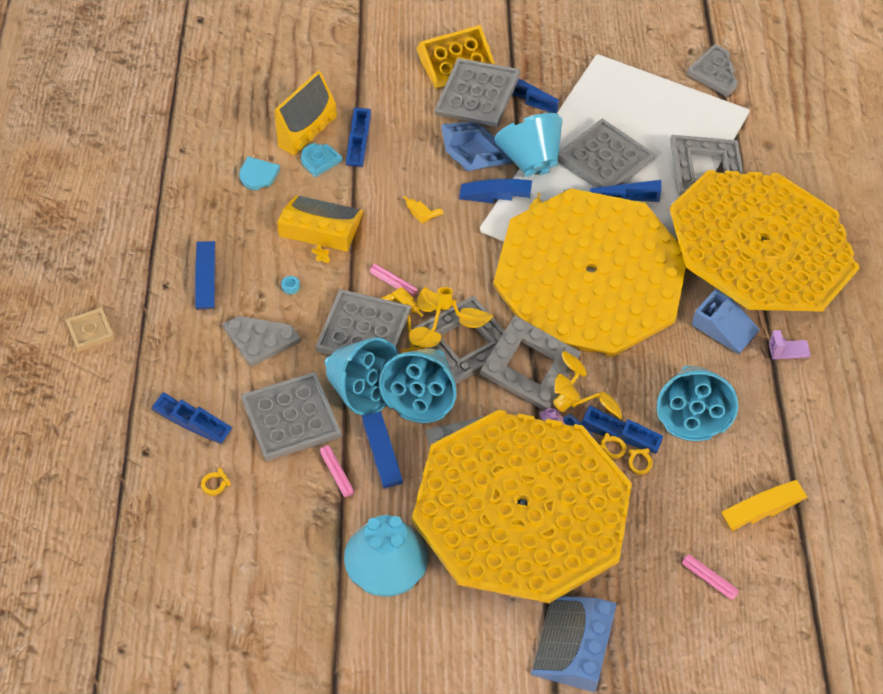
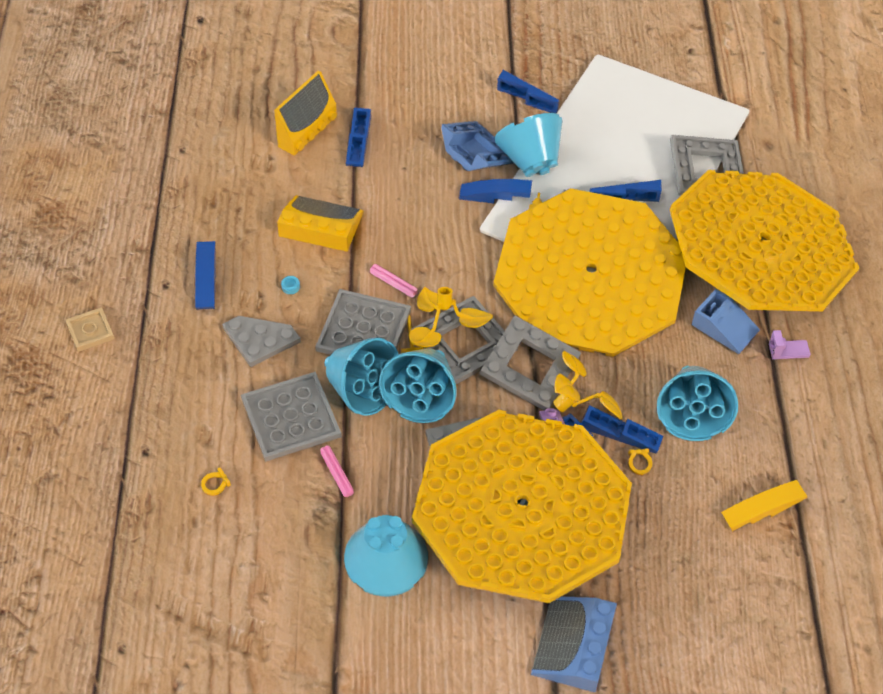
(192, 419): blue slope -> none
(258, 173): medium azure tile -> none
(319, 158): medium azure tile -> none
(322, 255): yellow plant -> none
(382, 449): blue slope -> none
(403, 297): yellow piece -> none
(420, 211): yellow piece -> none
(441, 53): yellow slope -> none
(477, 92): light grey plate -> none
(605, 155): light grey plate -> none
(607, 438): yellow piece -> none
(710, 577): bright pink axle -> none
(715, 70): light grey plate -> none

